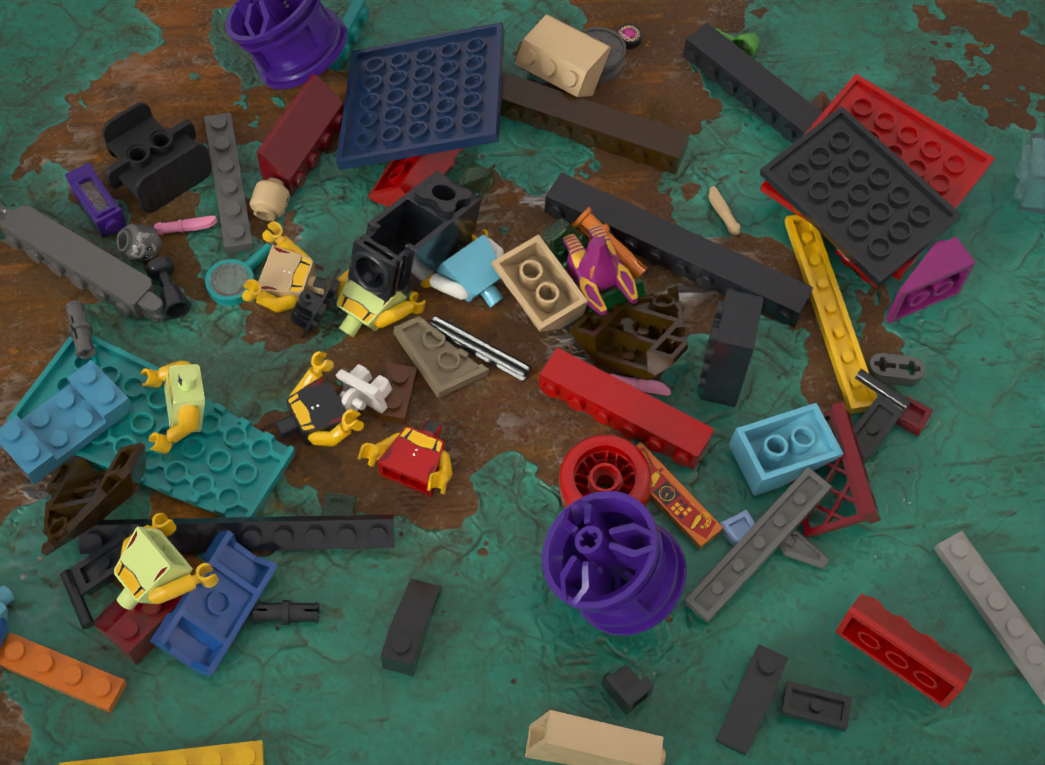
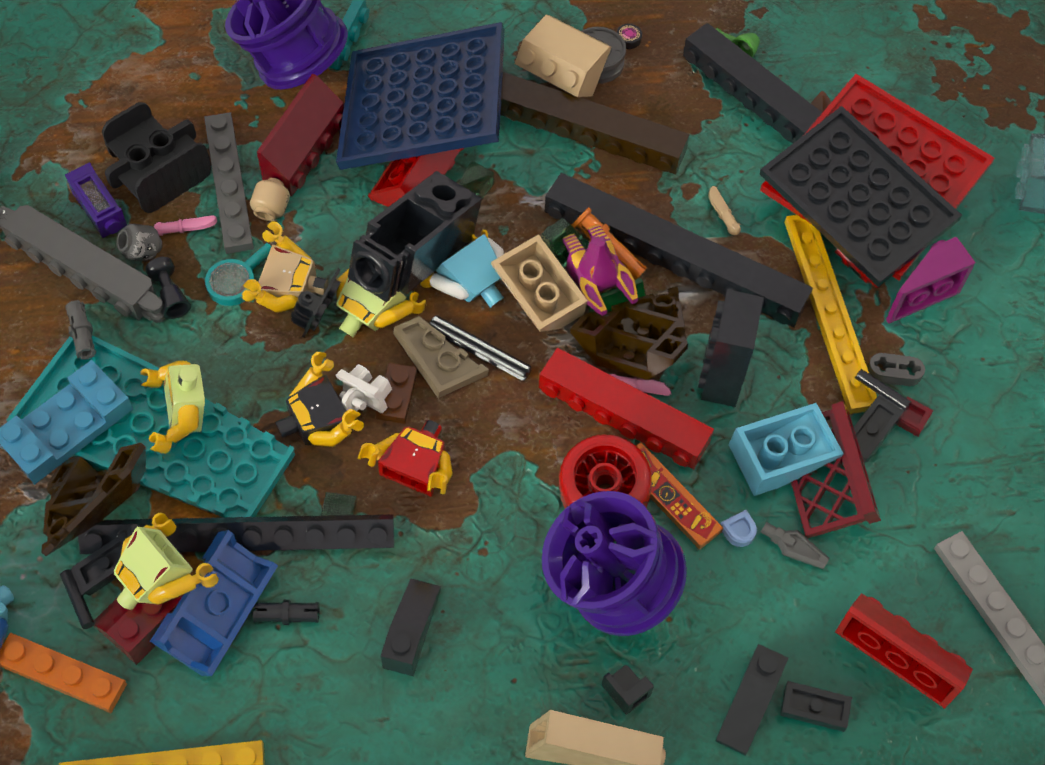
(757, 545): dark grey plate -> none

